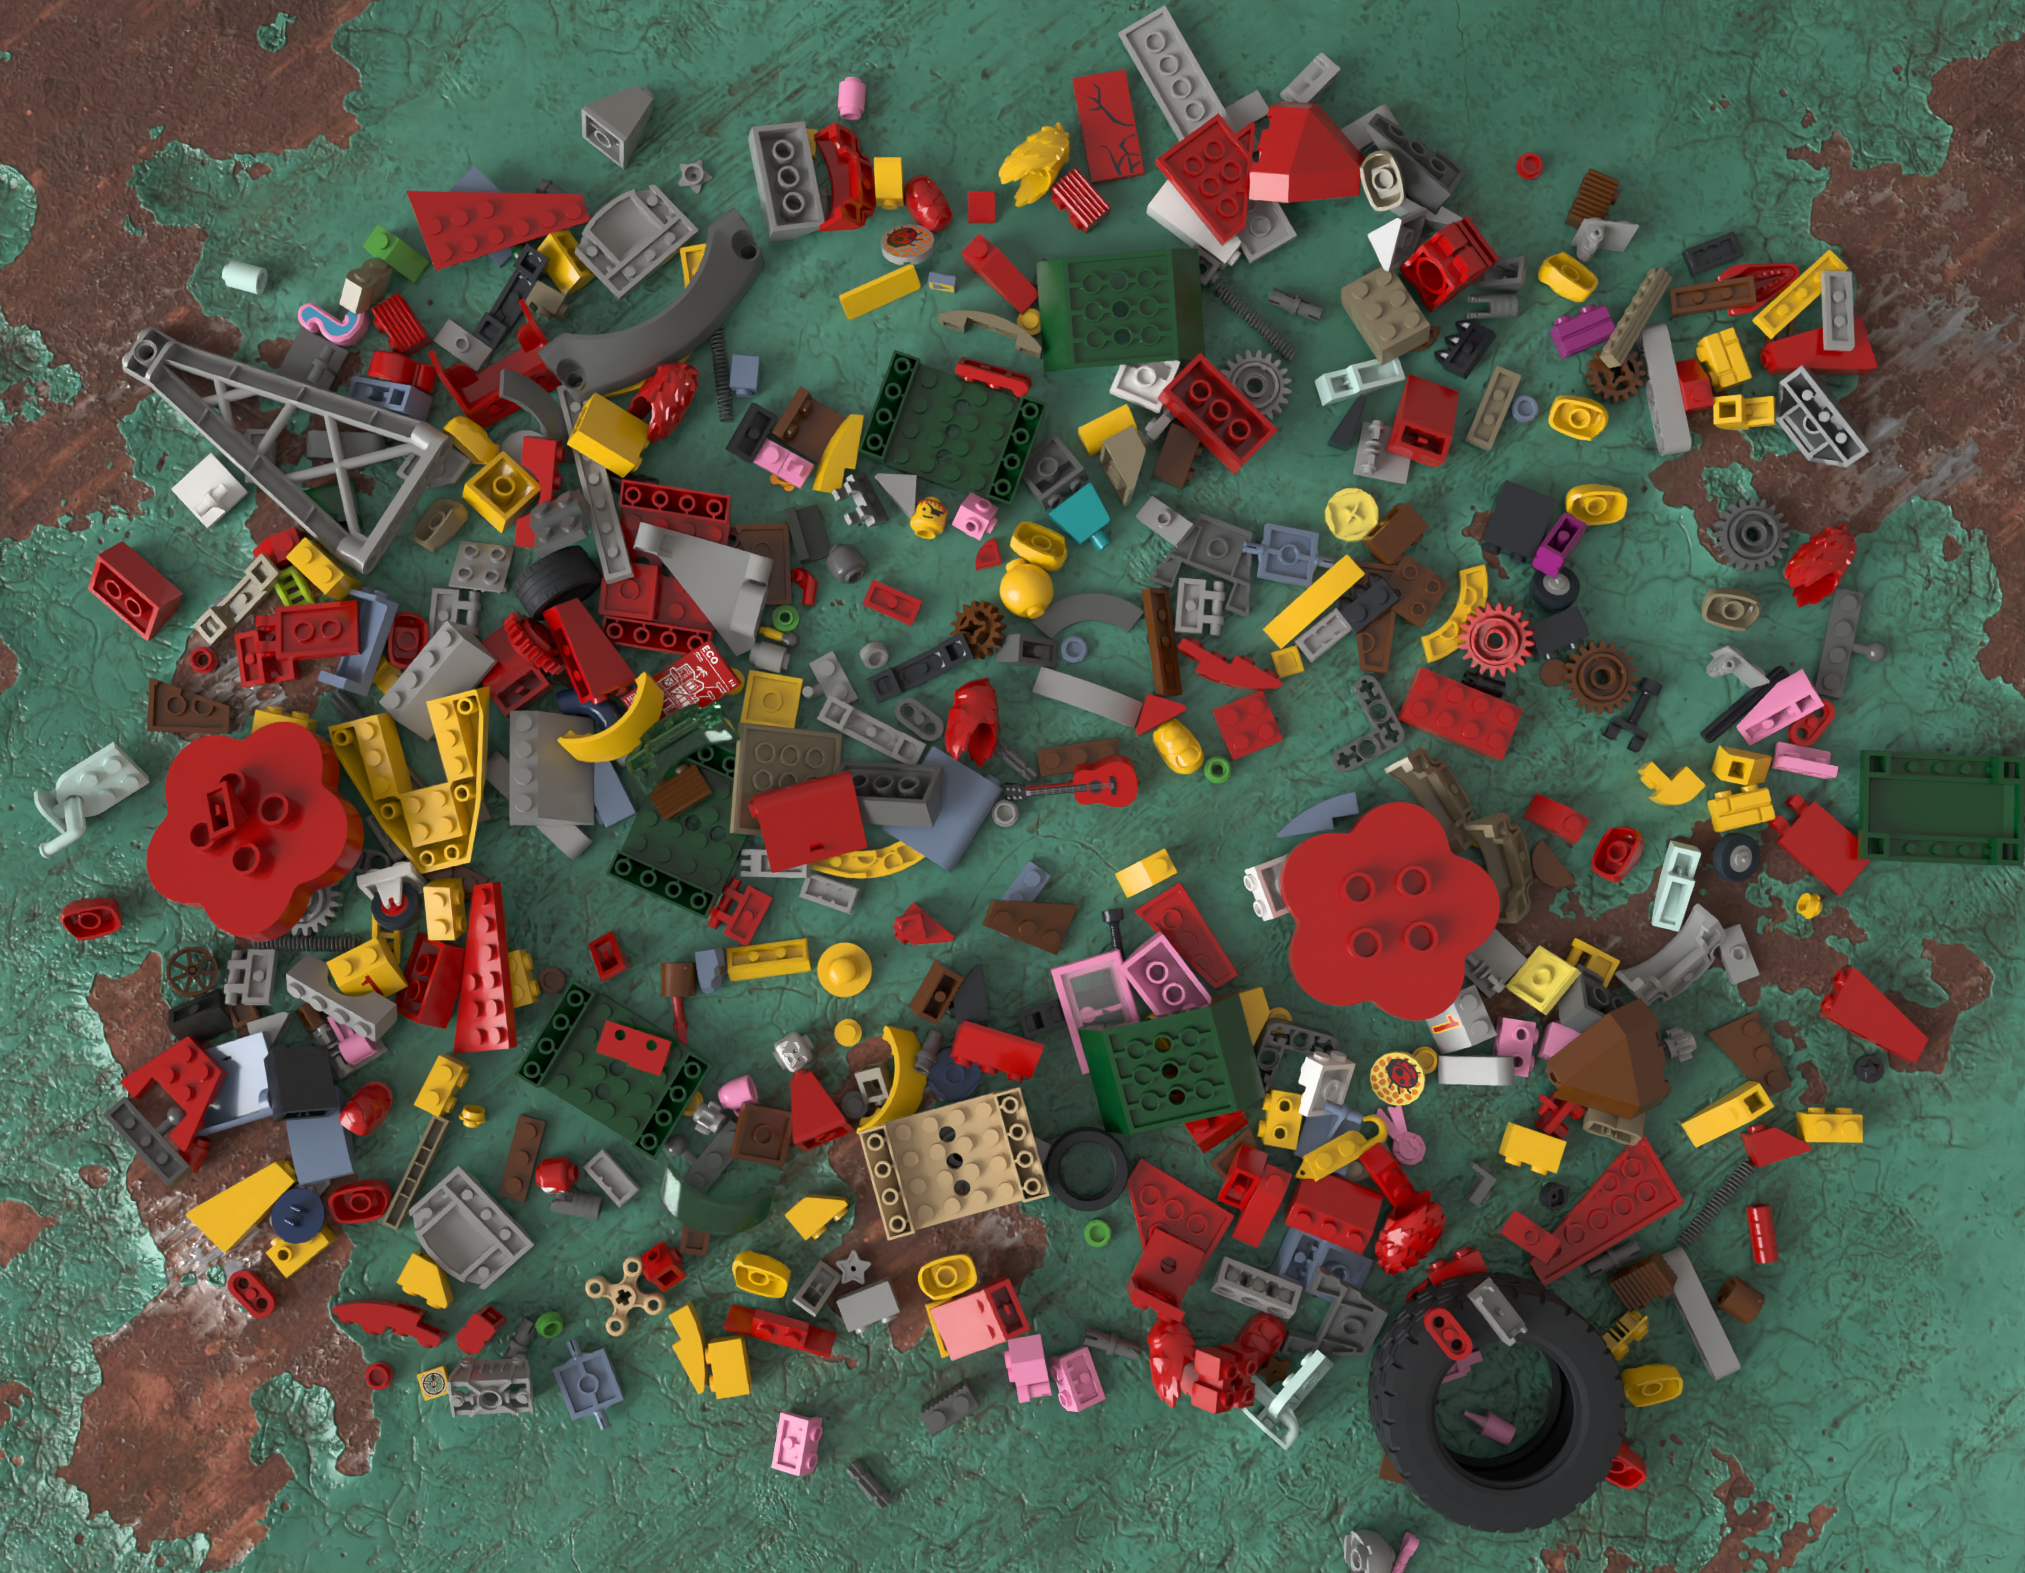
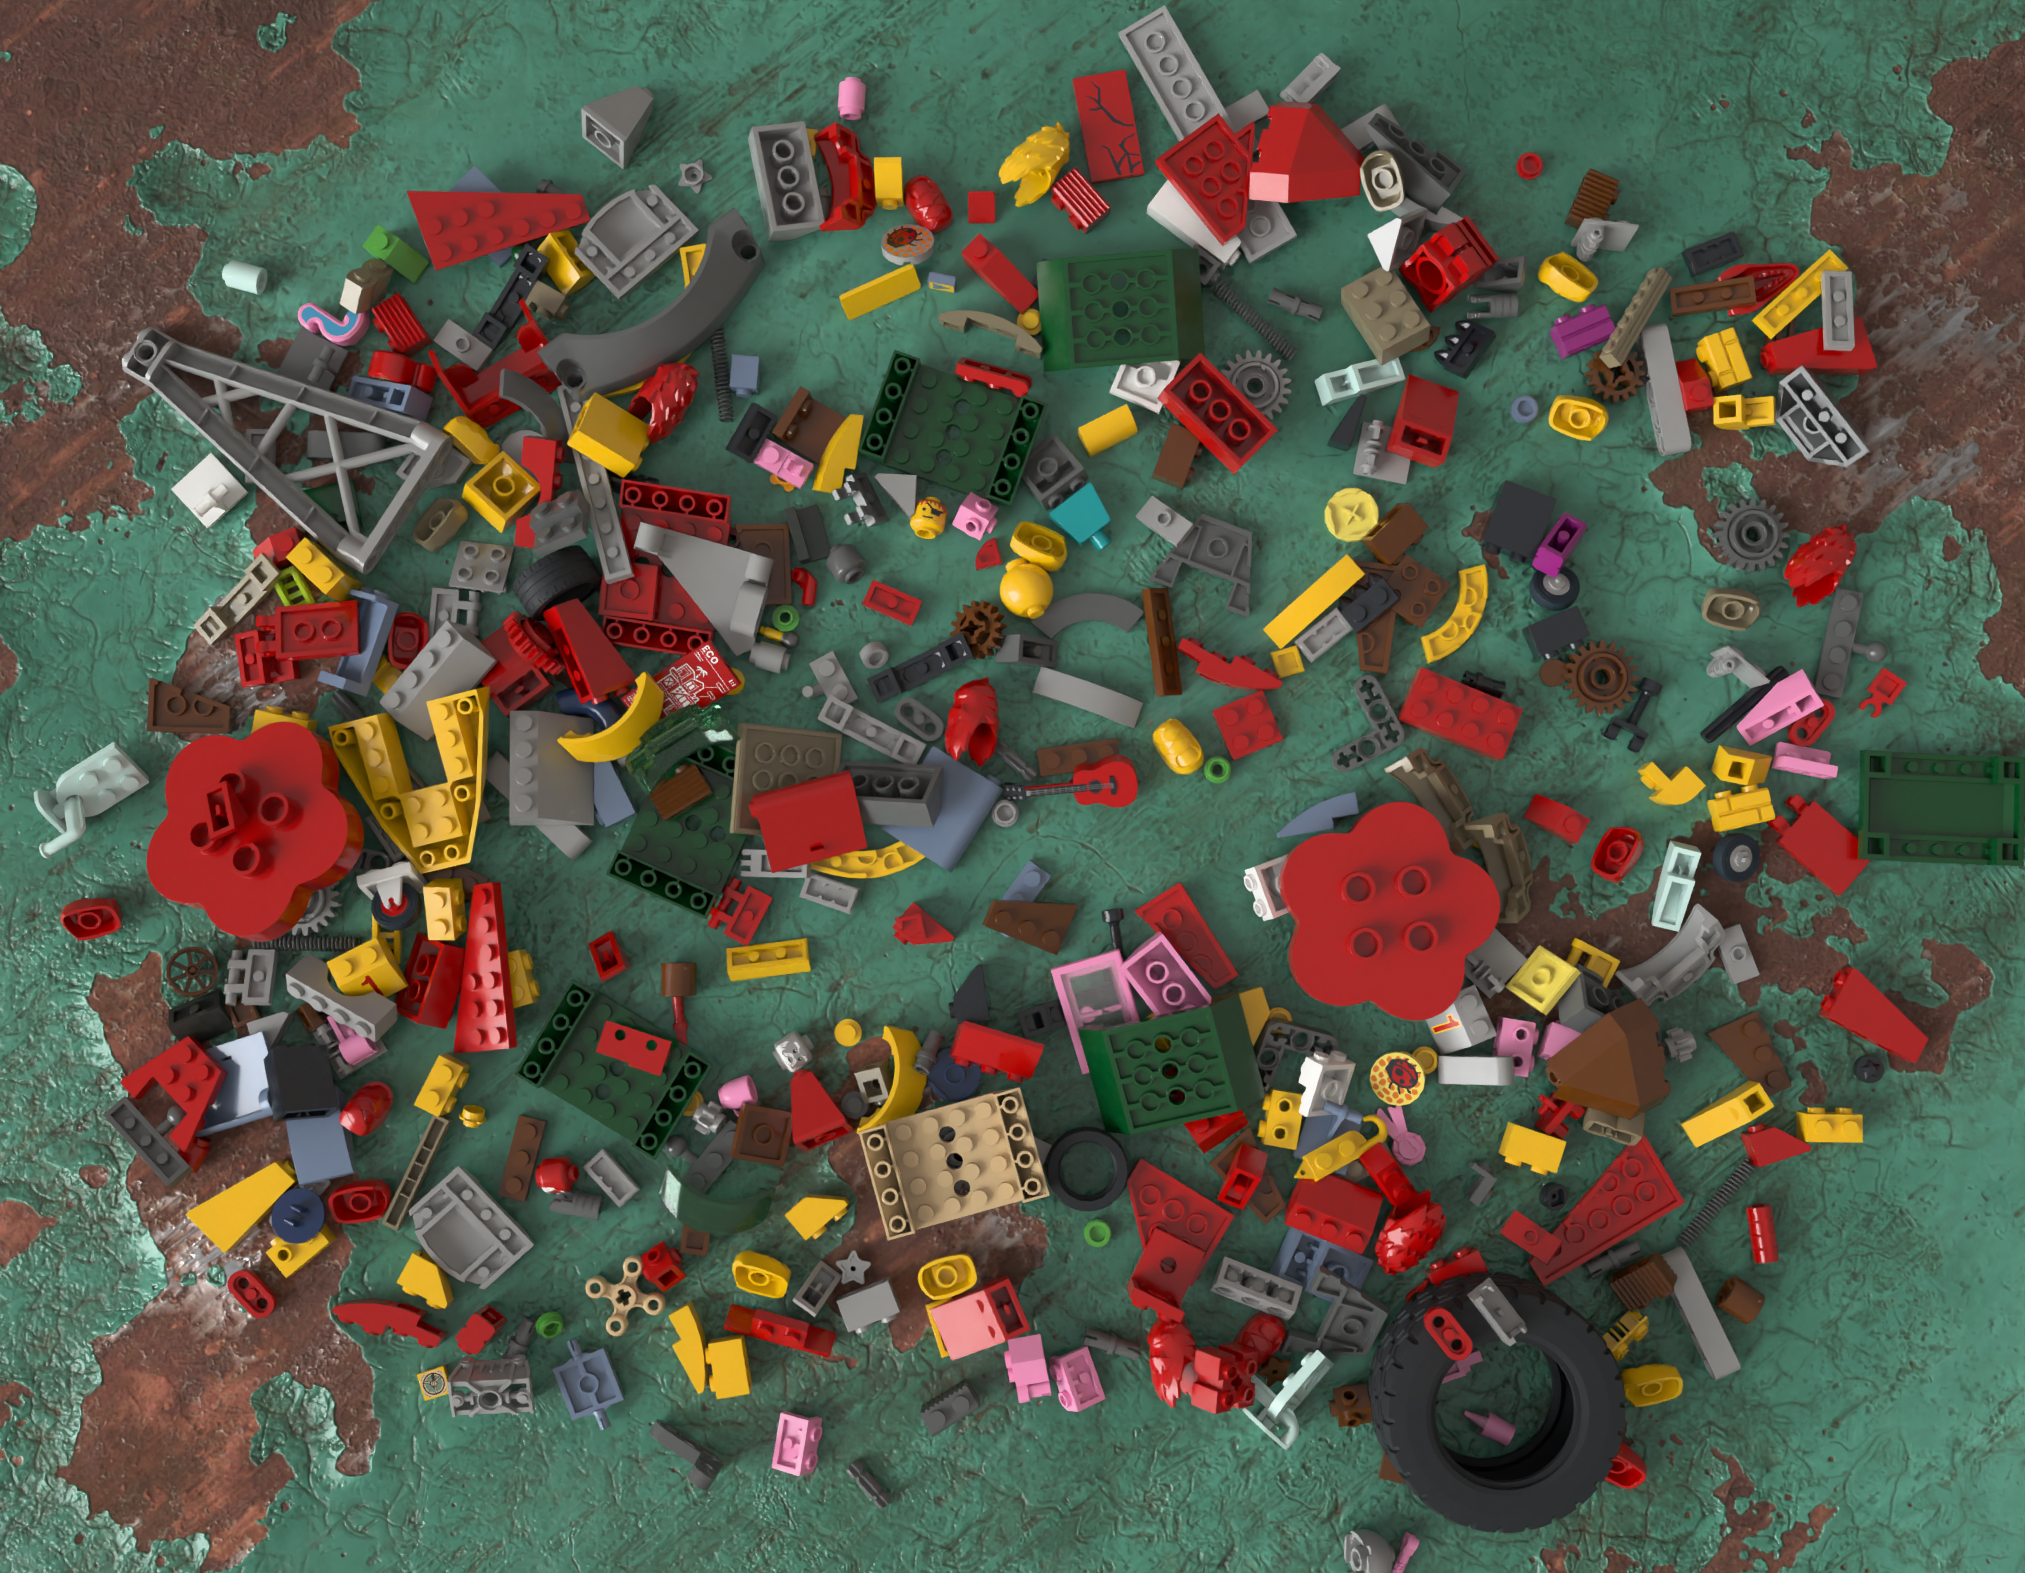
(134, 590): red slope -> none
(196, 656): red plate -> none
(379, 1375): red plate -> none
(552, 980): reddish brown tile -> none
(705, 1464): none -> dark grey beam
(710, 969): sand blue rock -> none
(771, 699): yellow plate -> none
(844, 969): yellow plate -> none
(936, 992): reddish brown brick -> none
(1074, 649): sand blue tile -> none
(1122, 460): dark tan slope -> none
(1146, 873): yellow slope -> none
(1157, 711): red slope -> none
(1158, 426): light grey plate -> none
(1190, 606): light grey plate -> none
(1262, 1205): red slope -> none
(1288, 555): sand blue plate -> none
(1351, 1405): none -> reddish brown brick
(1492, 408): dark tan plate -> none
(1508, 626): gear -> none
(1548, 867): reddish brown tile -> none
(1596, 503): yellow piece -> none
(1809, 905): yellow plate -> none
(1884, 688): none -> red plate

